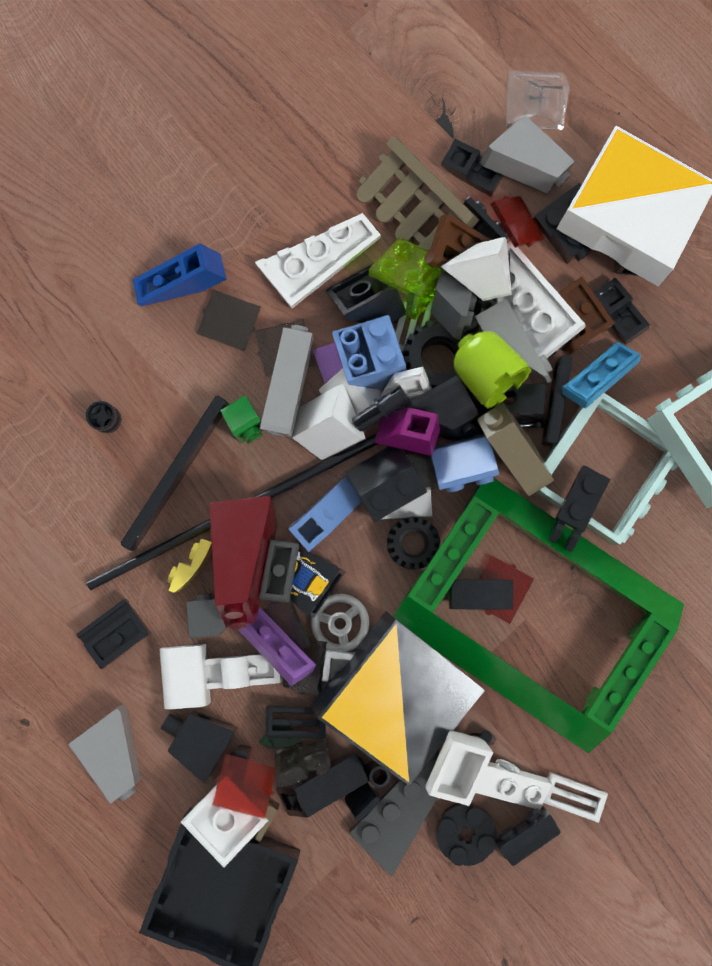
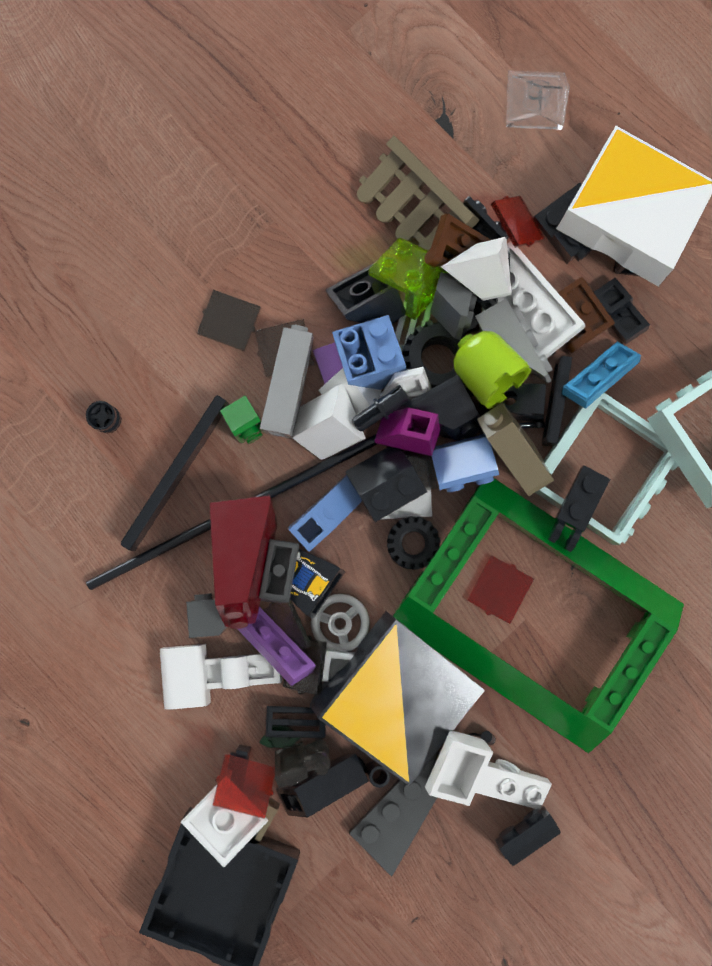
(110, 755): light grey slope -> none
(113, 633): black plate -> none
(180, 276): blue slope -> none
(185, 573): light yellow slope -> none
(198, 741): black torso -> none
(307, 266): white wing -> none
(362, 800): black slope -> none
(465, 164): black slope -> none
(481, 594): black slope -> none
(481, 842): black plate -> none
(528, 157): light grey slope -> none
(553, 778): white tile -> none

